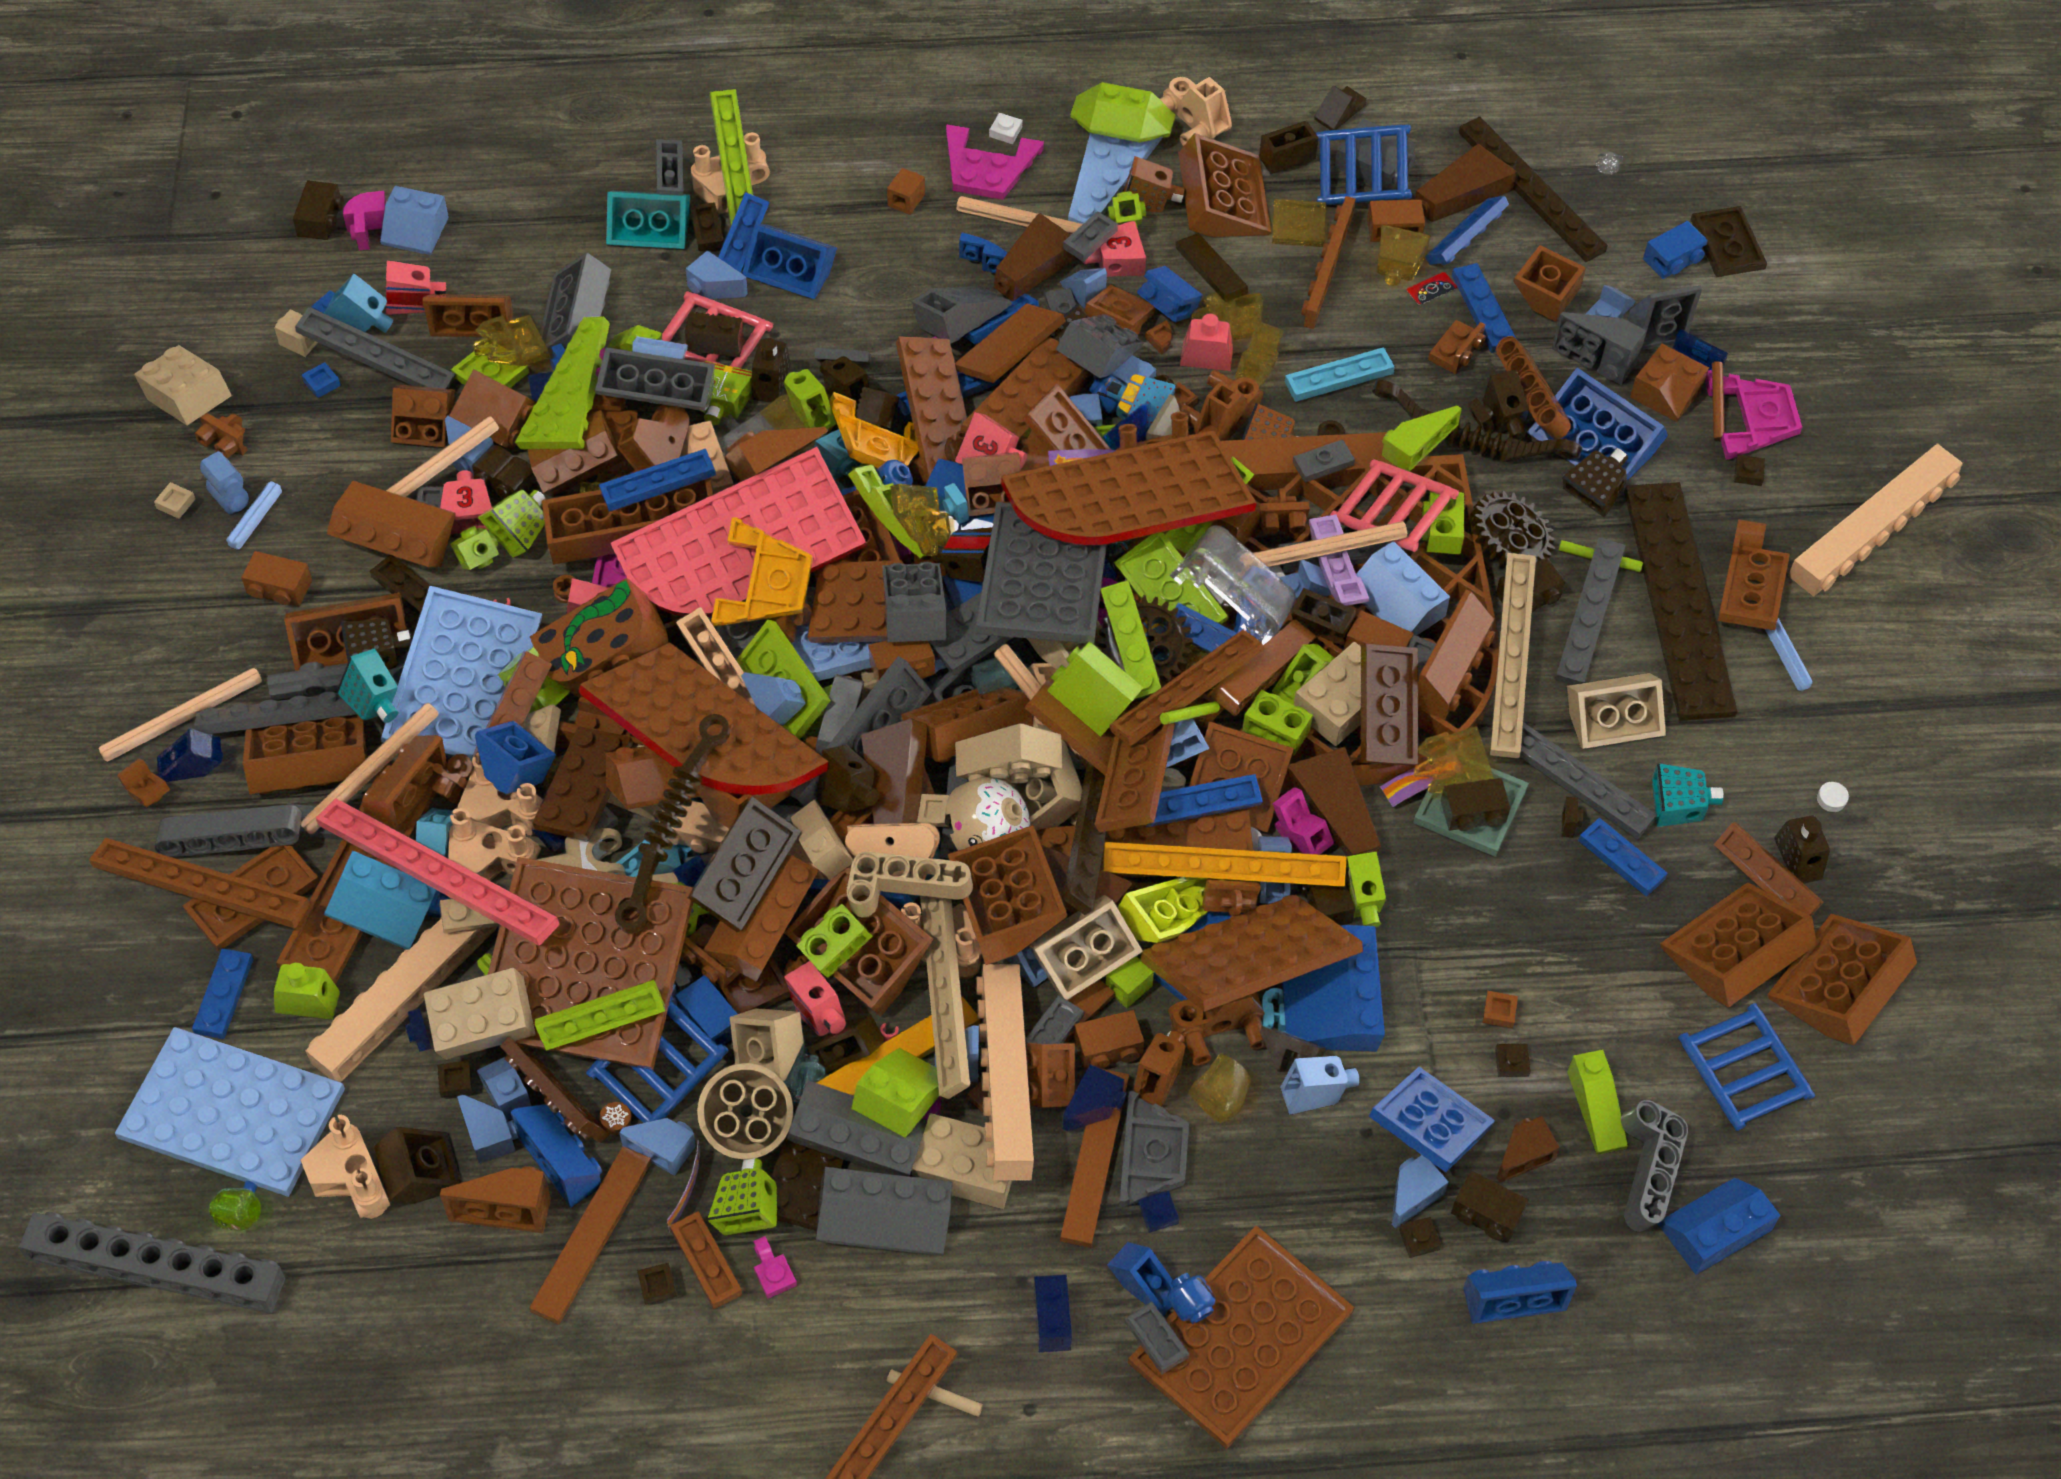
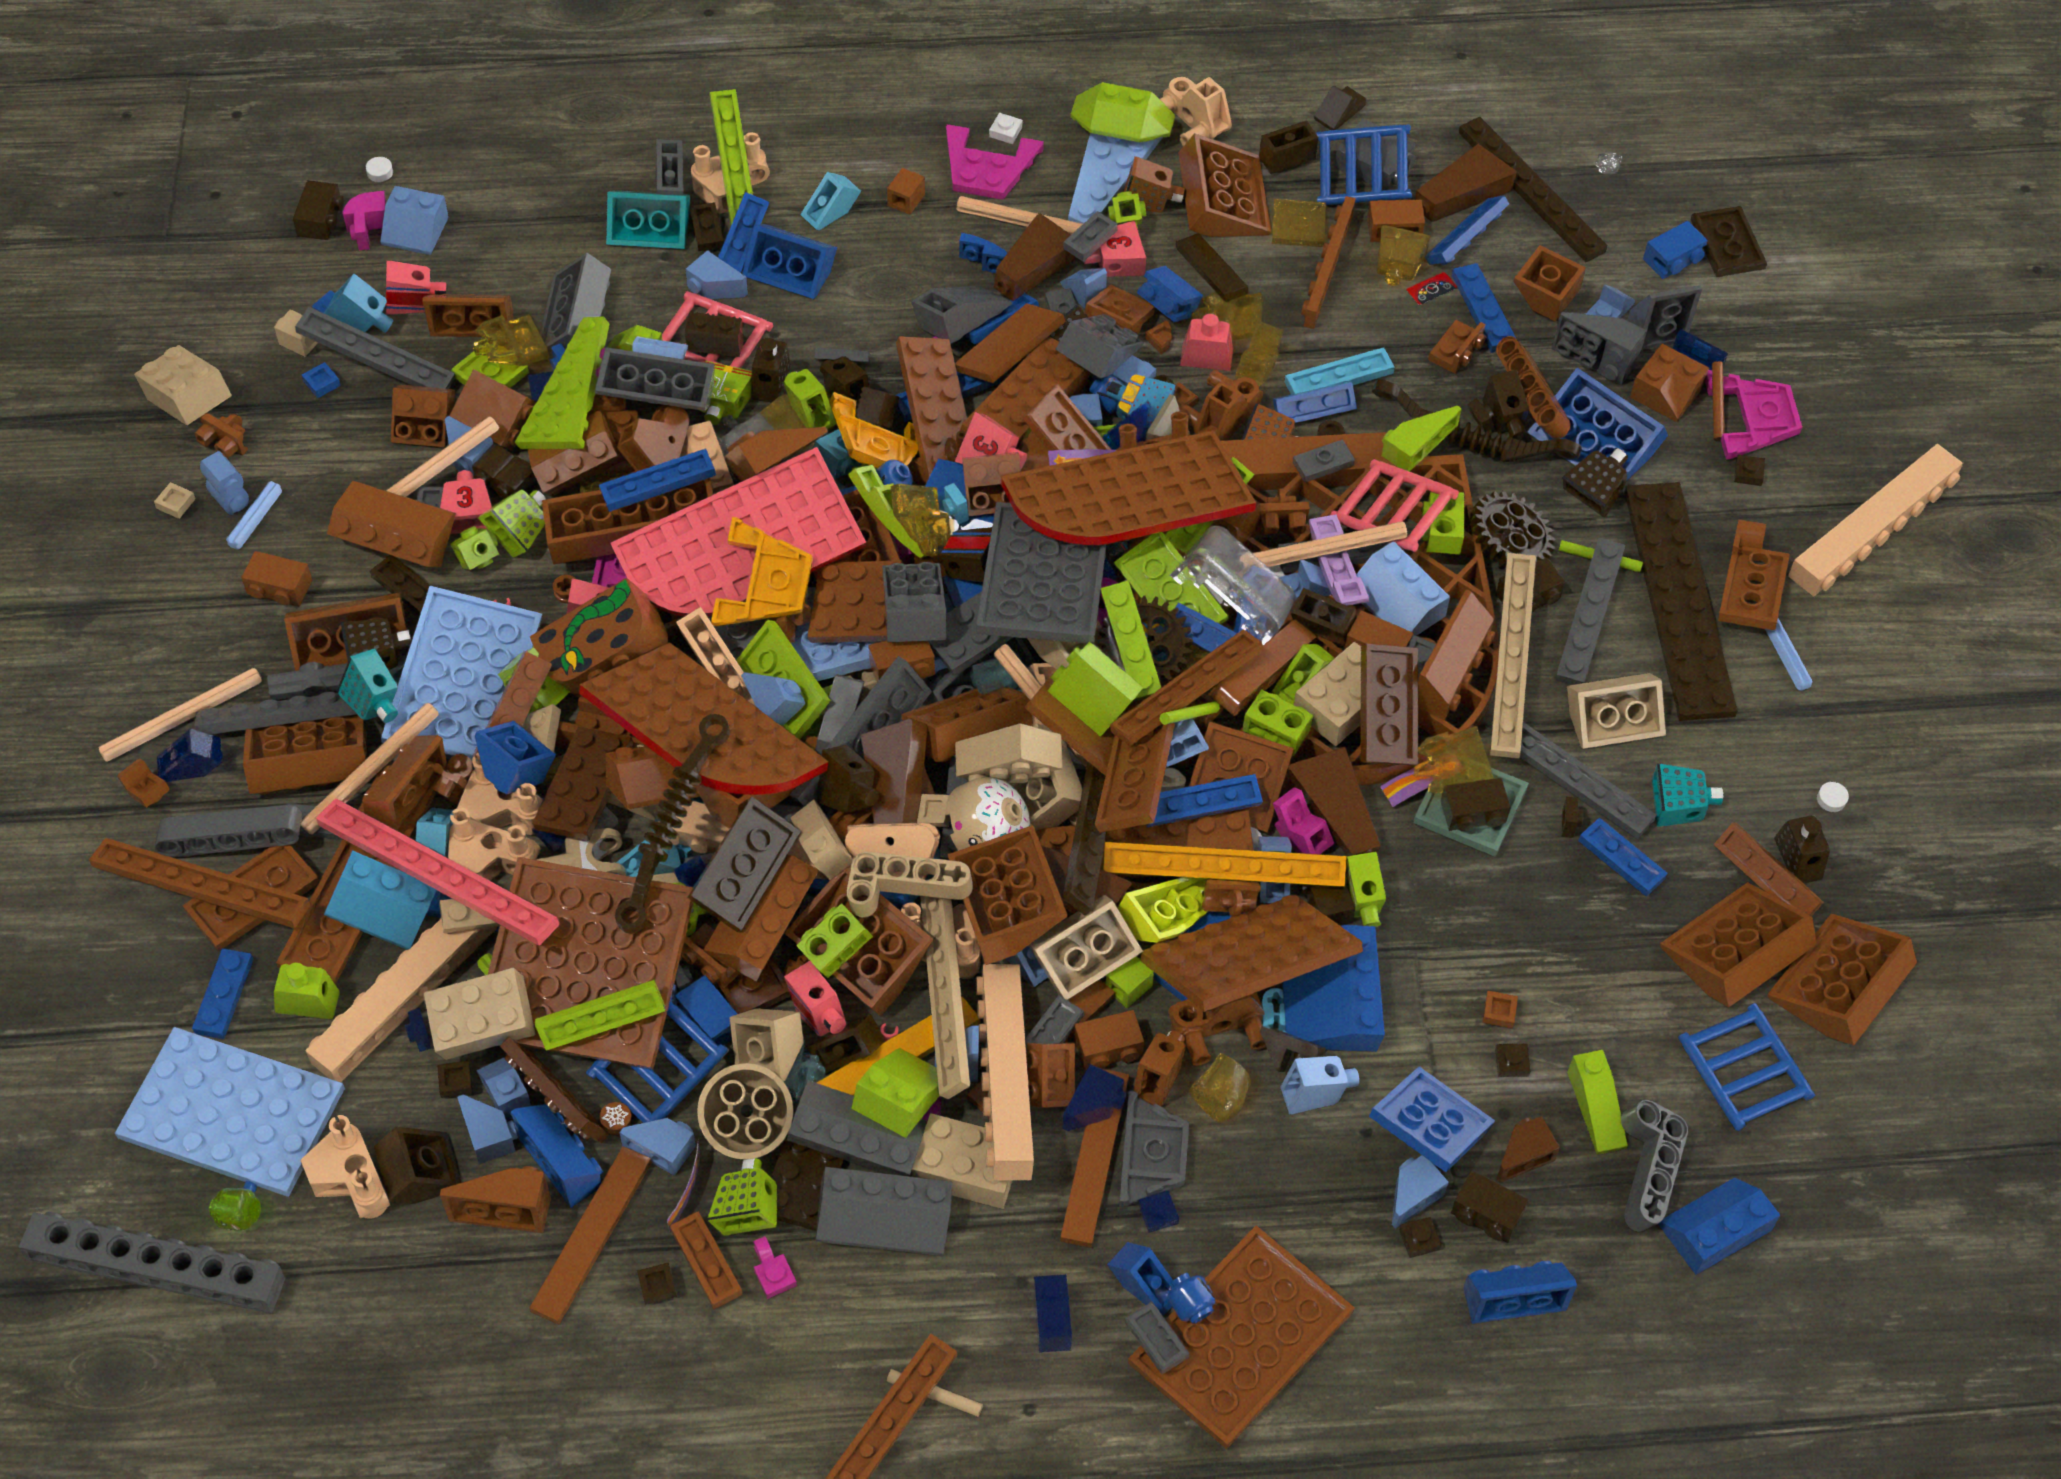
(379, 169): none -> white tile
(830, 200): none -> medium azure slope
(1317, 402): none -> blue plate

